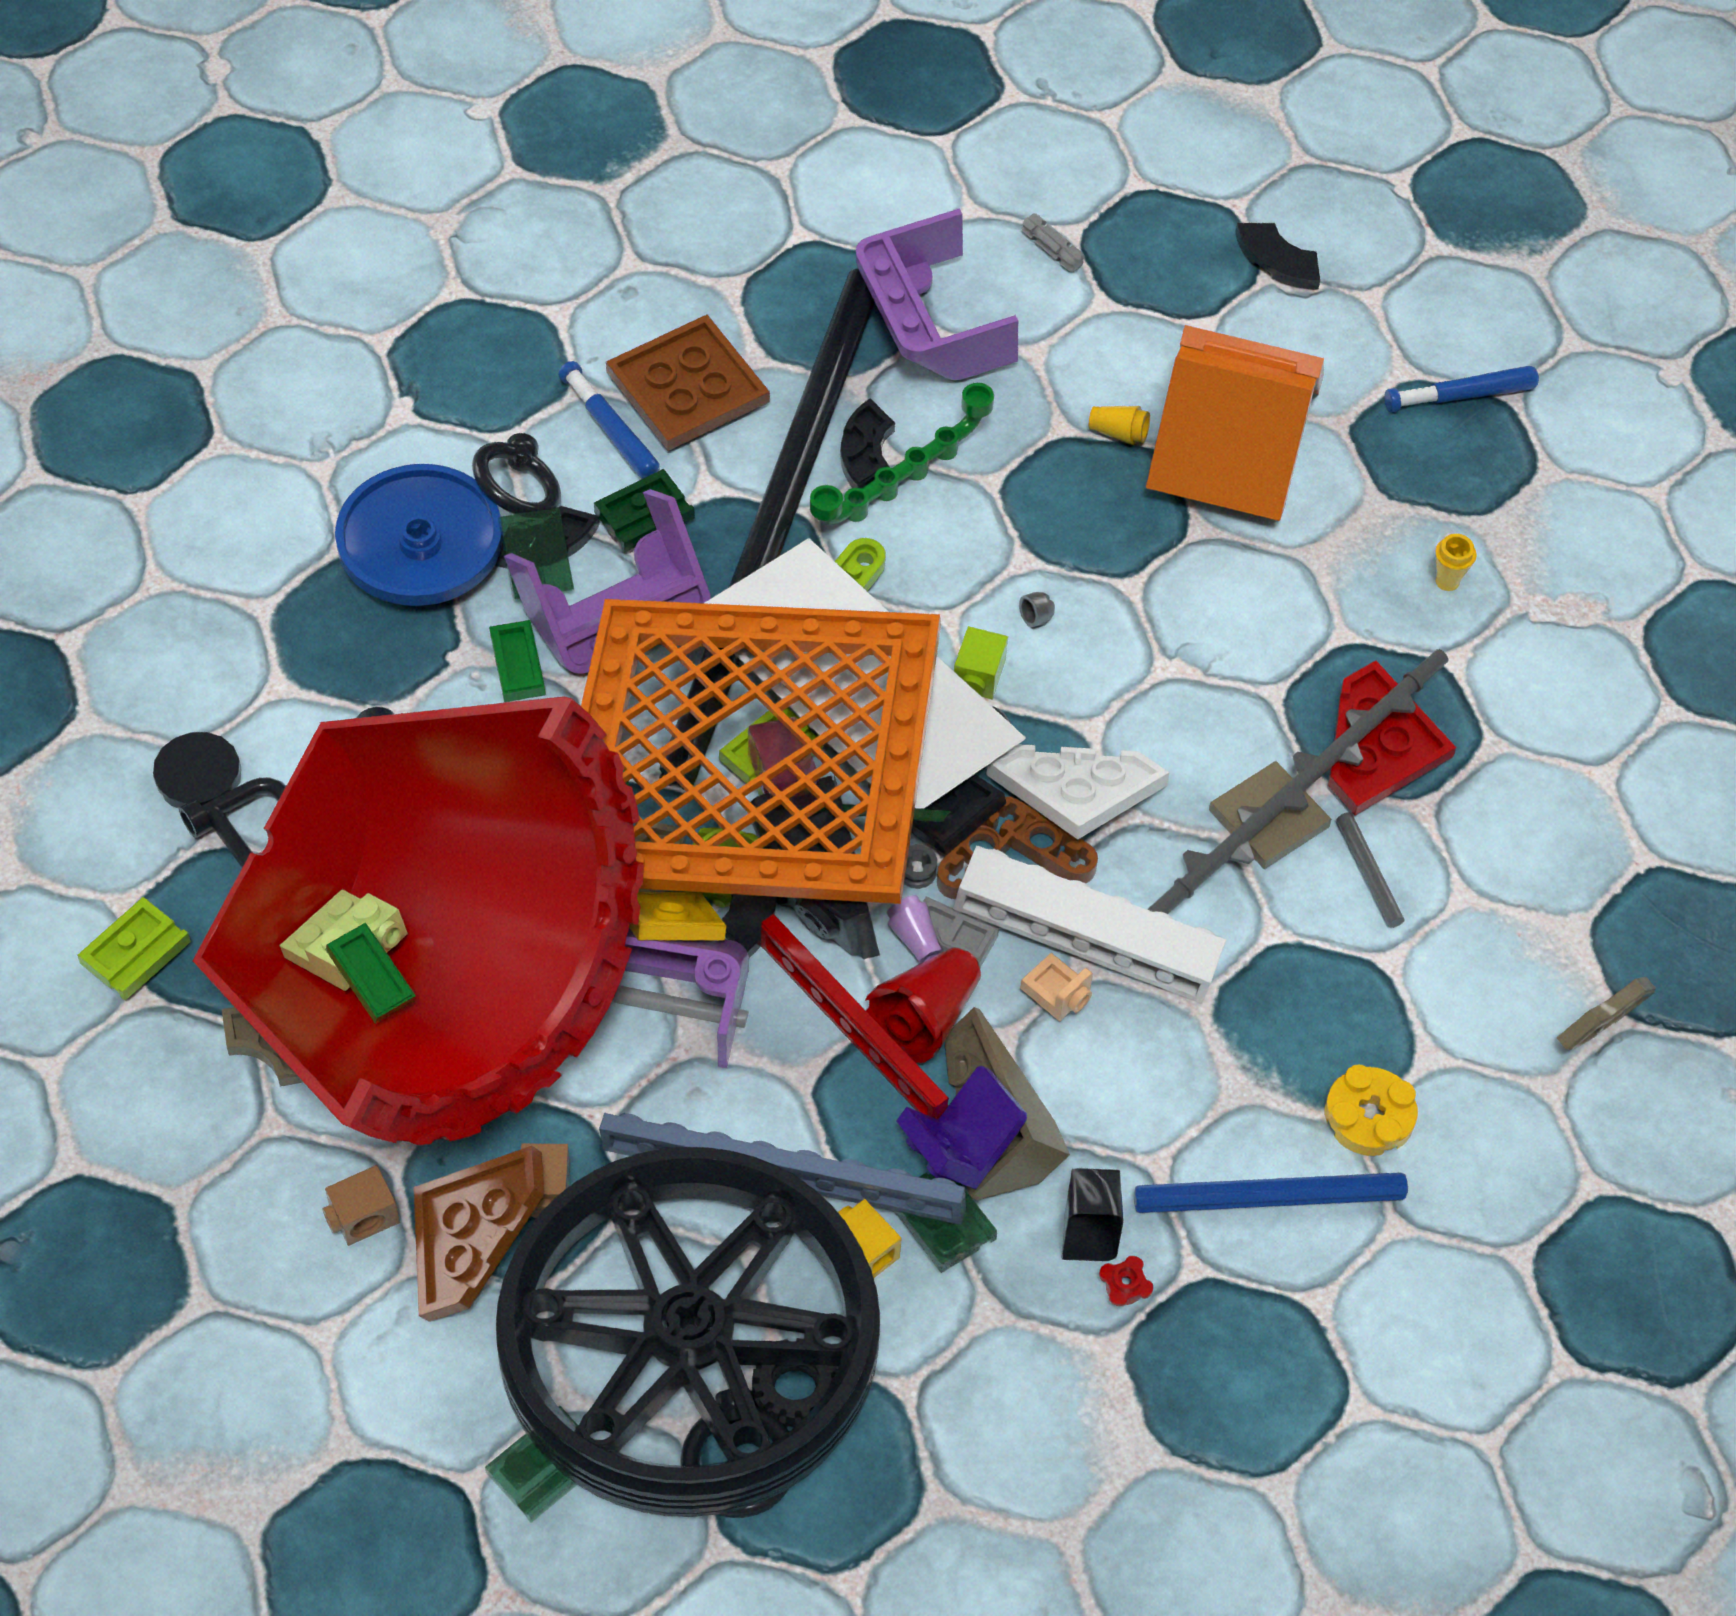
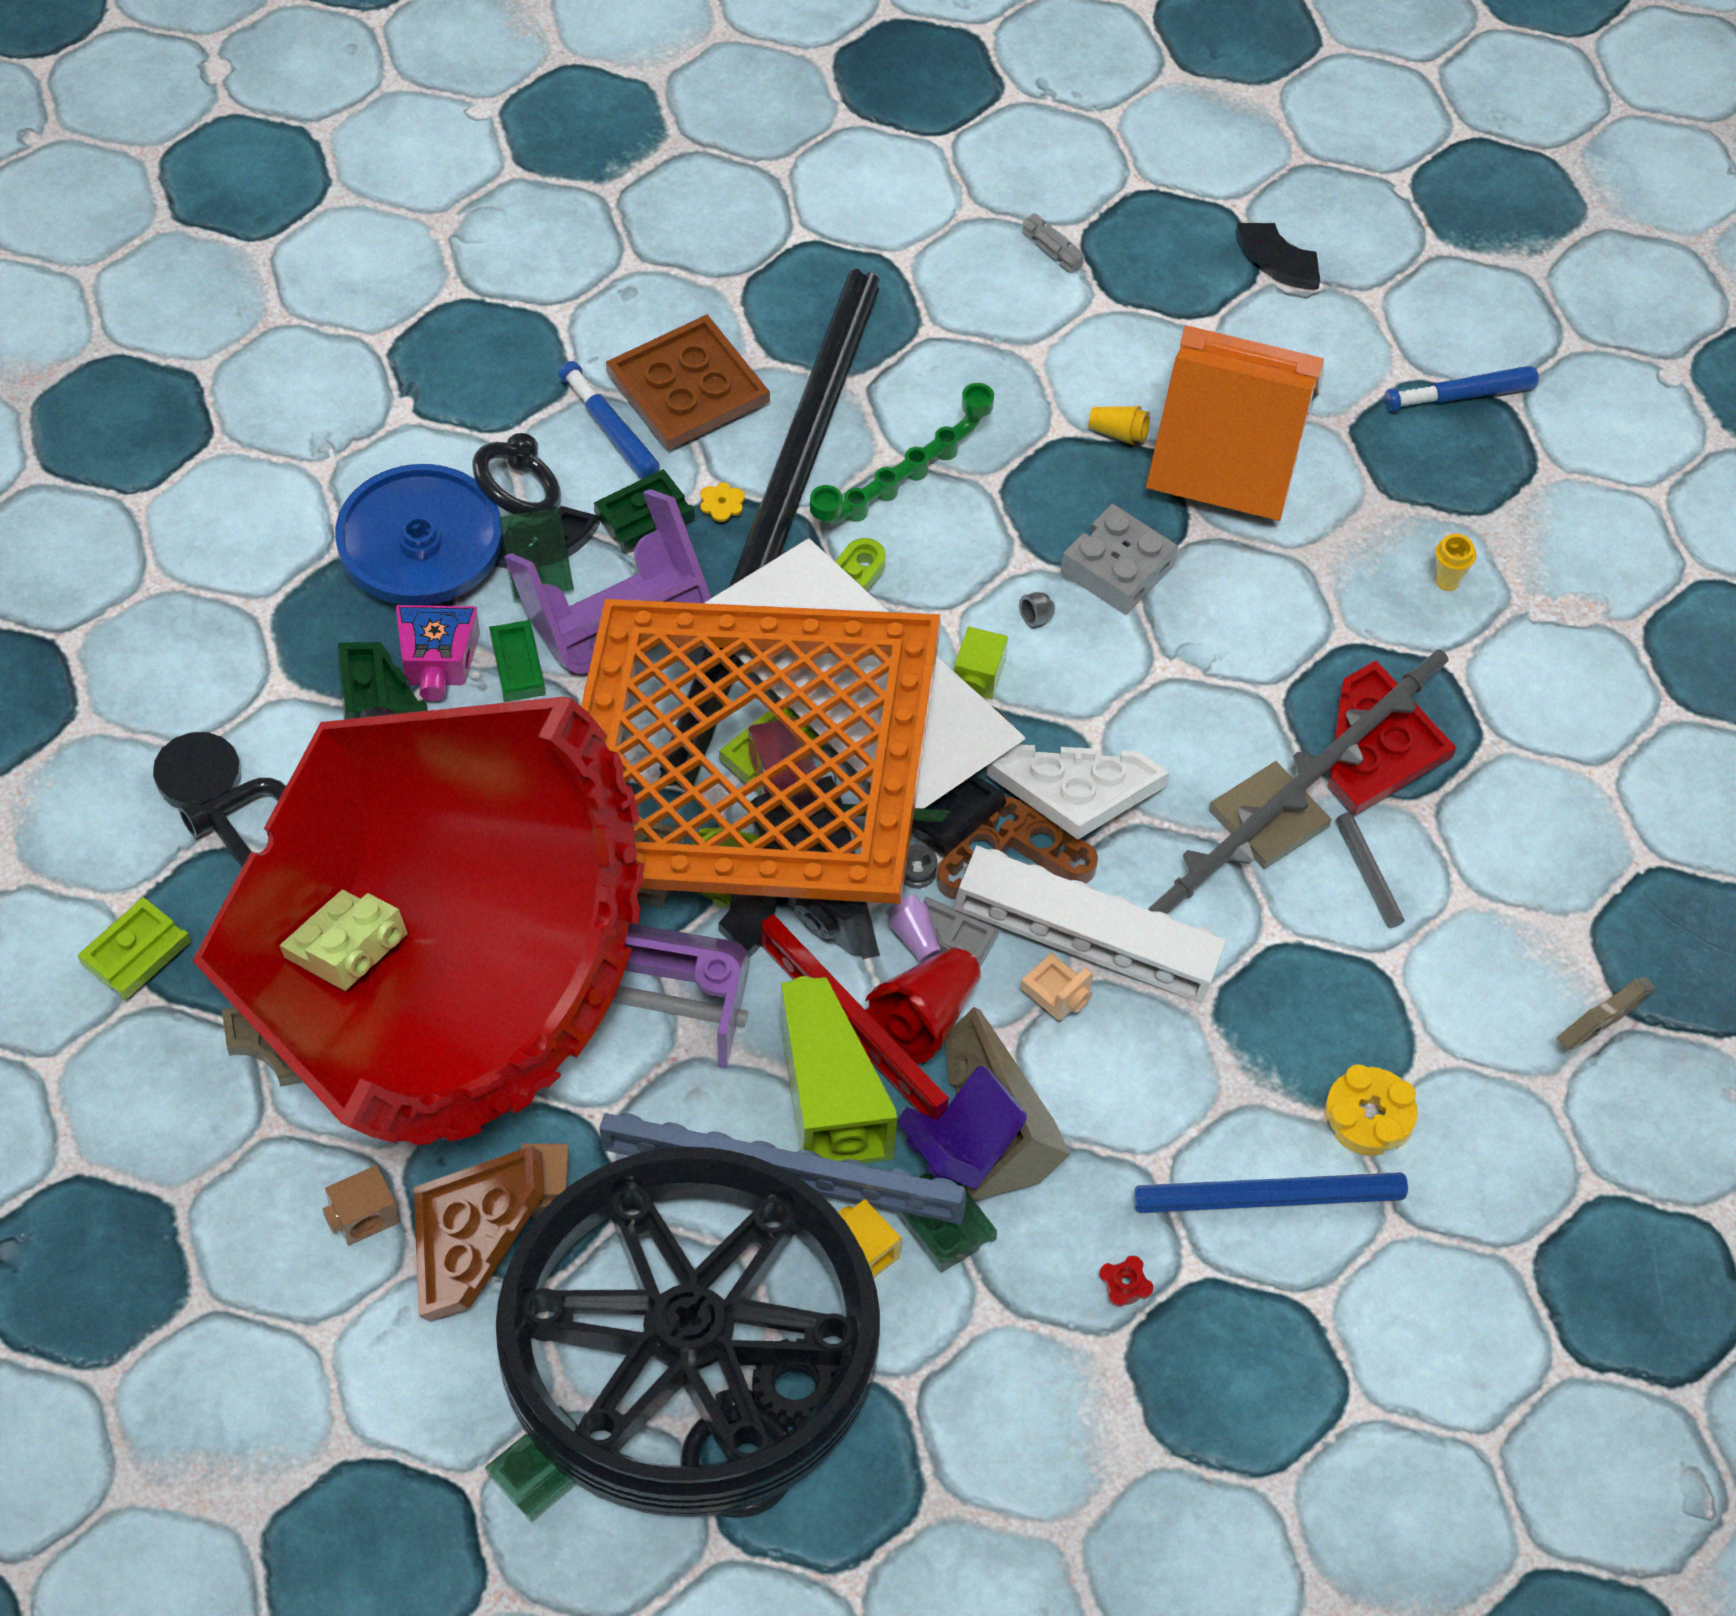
(370, 972): green tile -> none
(373, 681): none -> dark green wing
(437, 646): none -> dark pink torso
(677, 917): yellow tile -> none
(722, 501): none -> yellow plant
(832, 1083): none -> lime slope
(863, 443): black tile -> none
(899, 269): medium lavender windscreen -> none
(1093, 1215): black piece -> none
(1131, 571): none -> light grey piece

